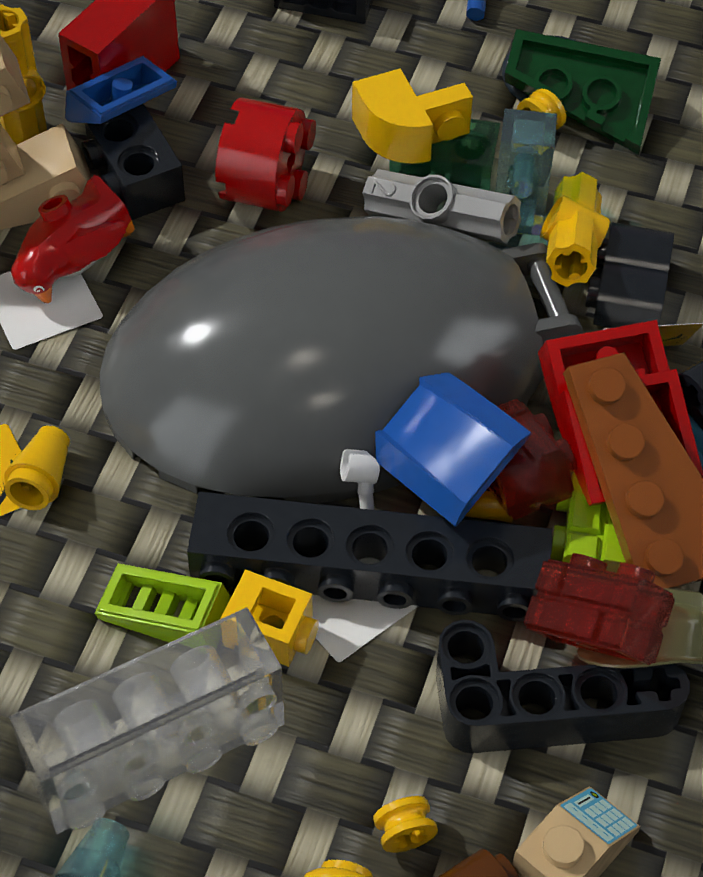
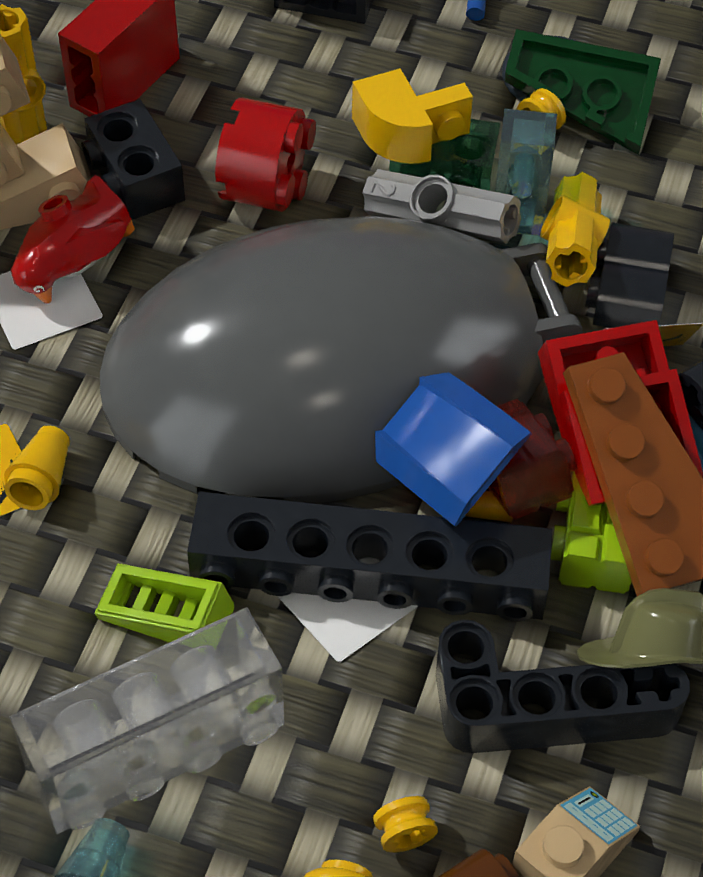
(116, 92): blue slope -> none
(277, 606): yellow brick -> none
(360, 468): white hand -> none
(600, 608): clear red brick -> none

